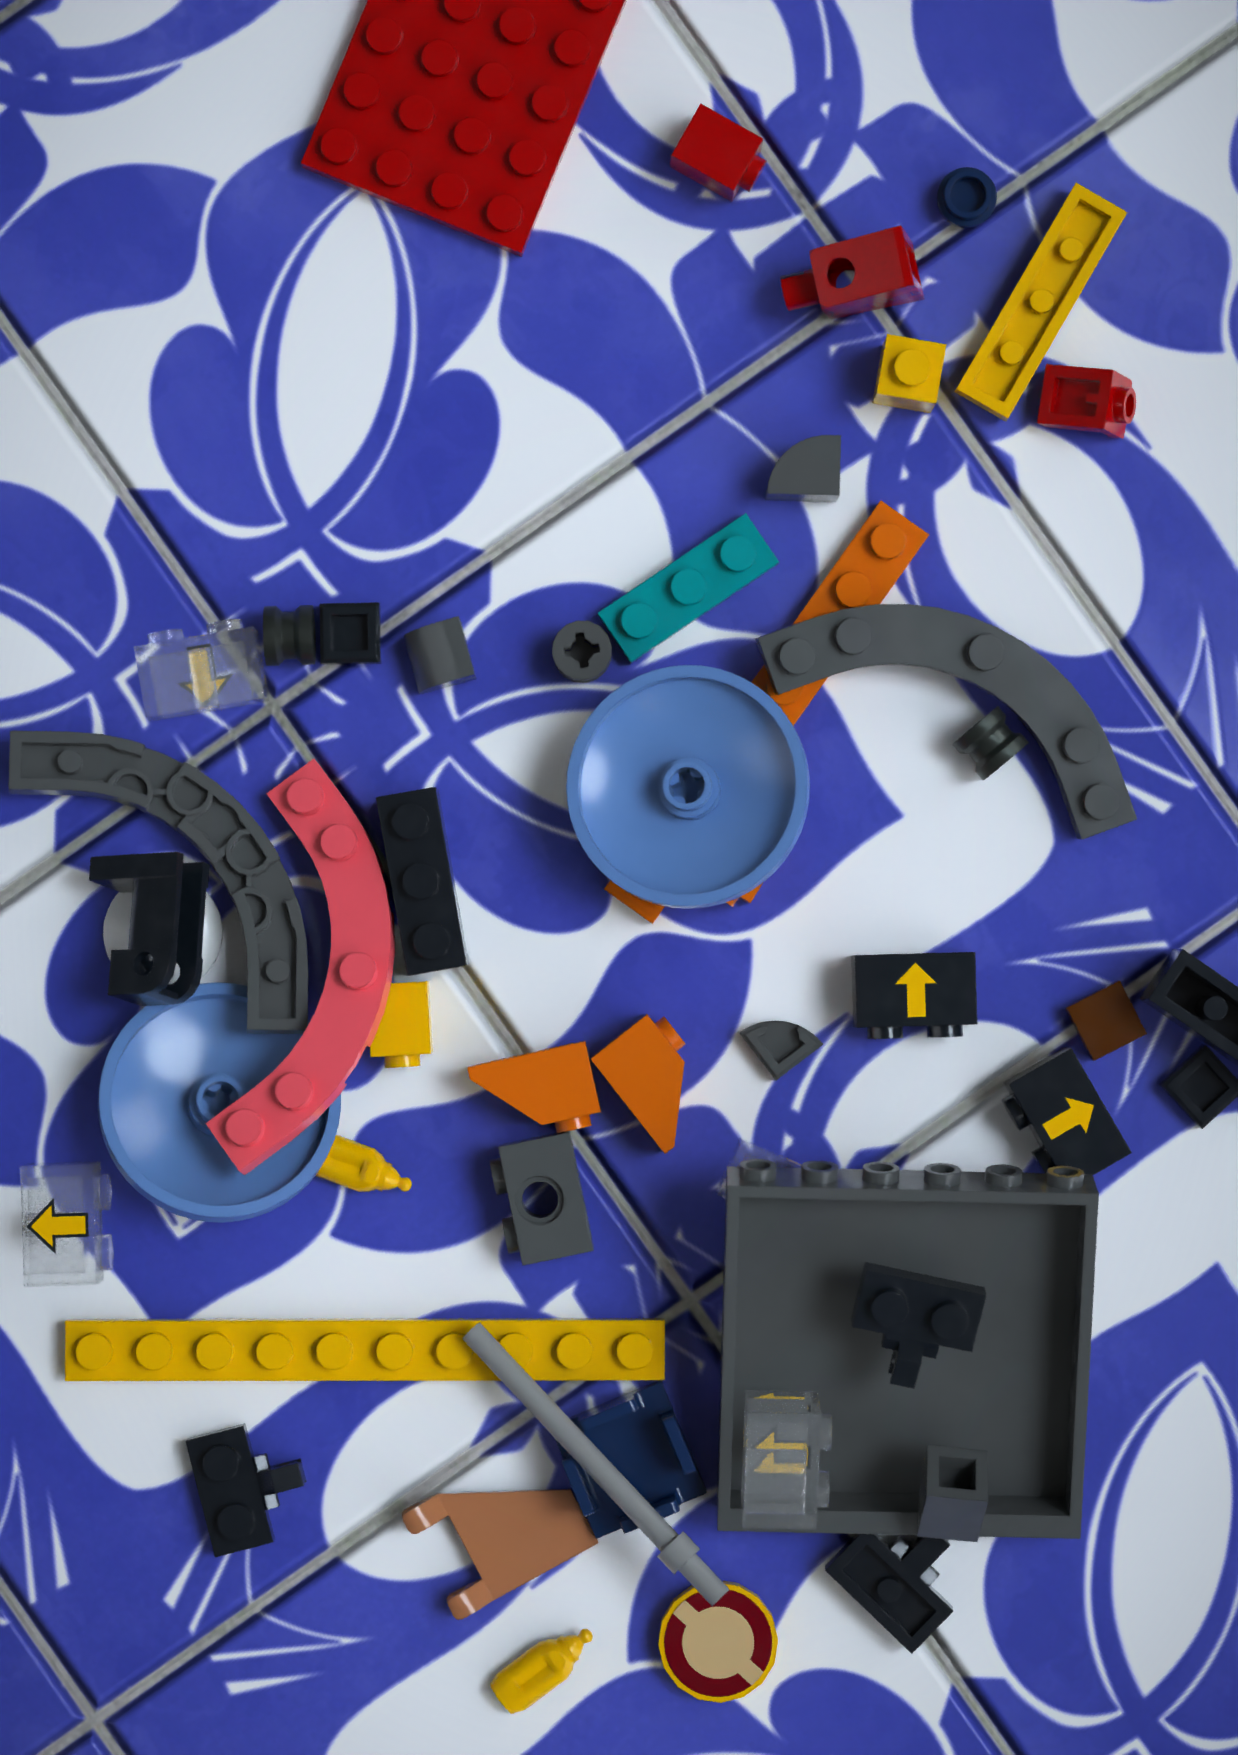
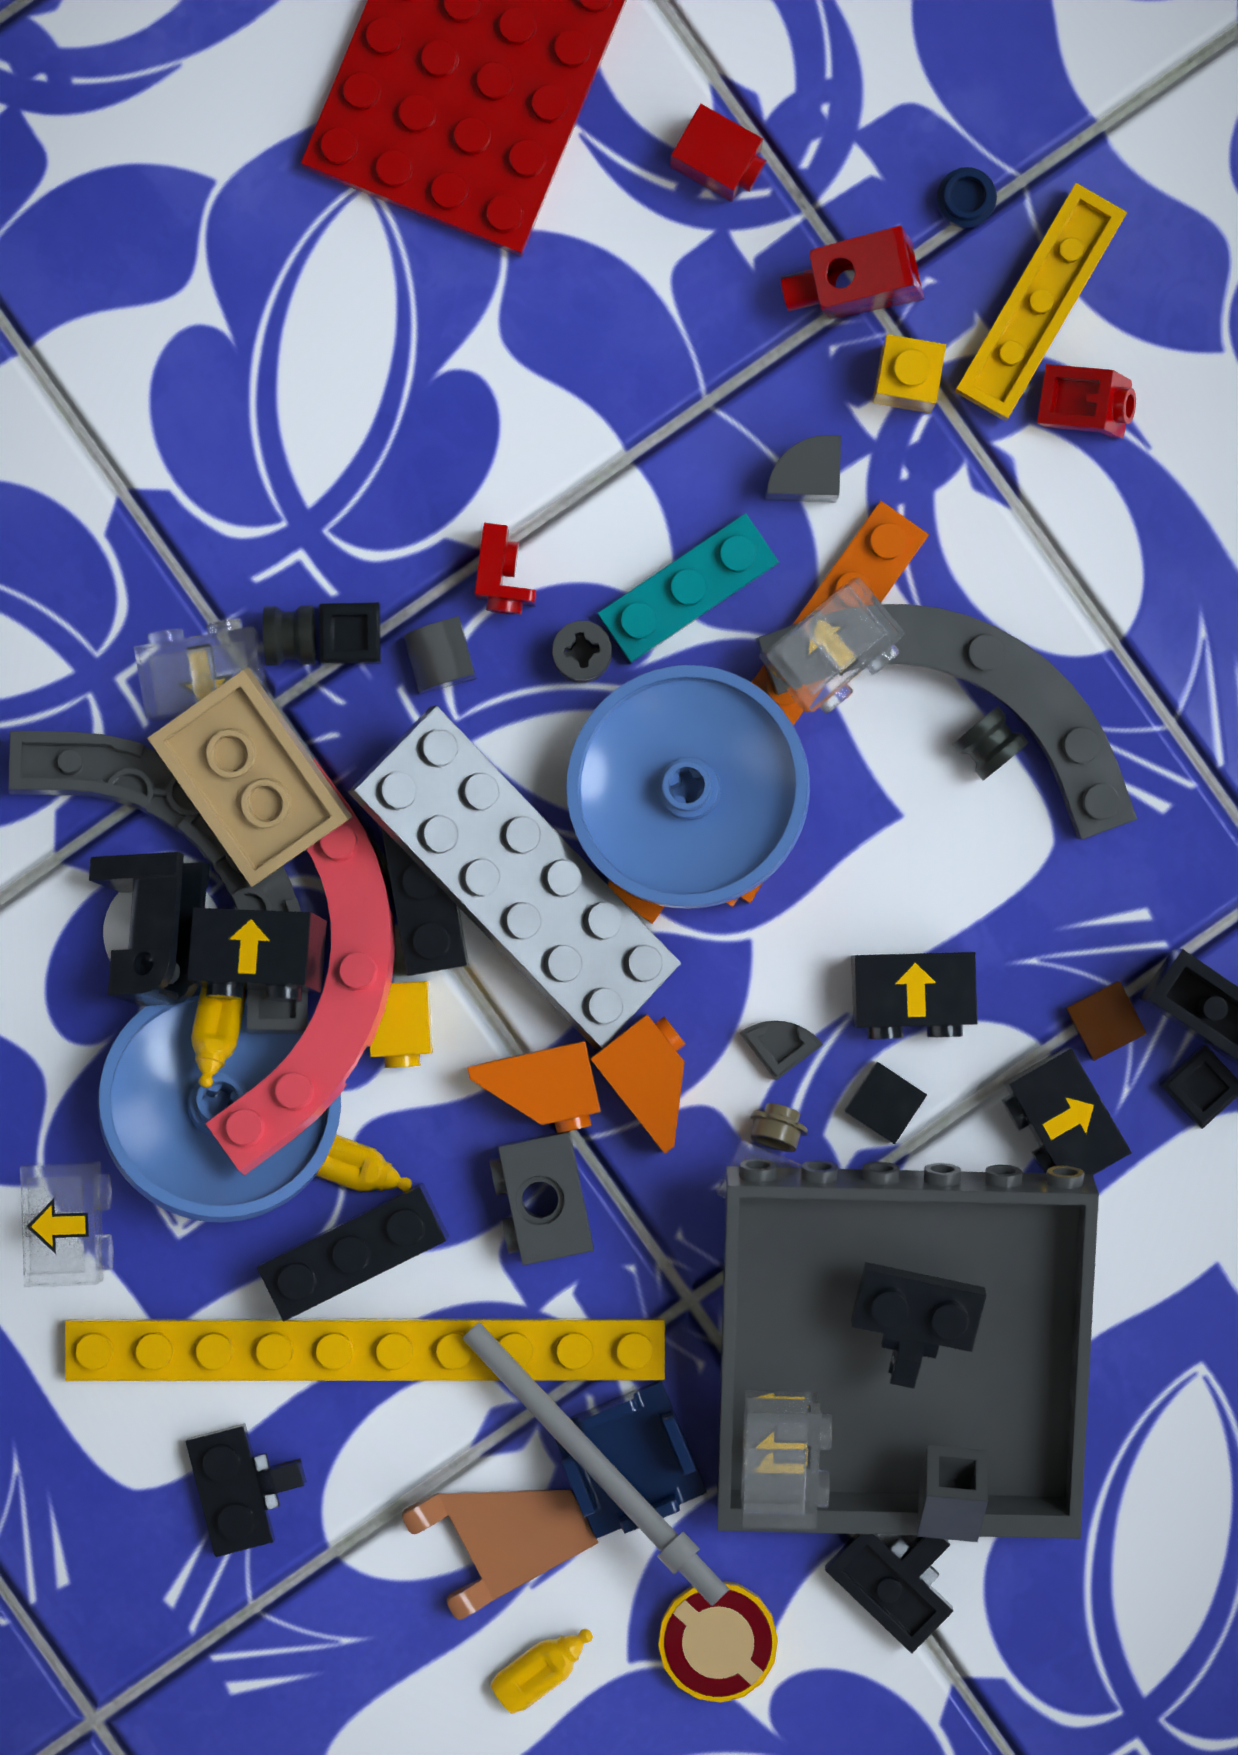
(215, 1033): none -> yellow piece
(250, 777): none -> tan plate
(257, 952): none -> black brick
(353, 1252): none -> black brick
(497, 560): none -> red bracket
(514, 877): none -> plate
(777, 1127): none -> dark tan plate
(833, 647): none -> clear brick
(885, 1102): none -> black tile

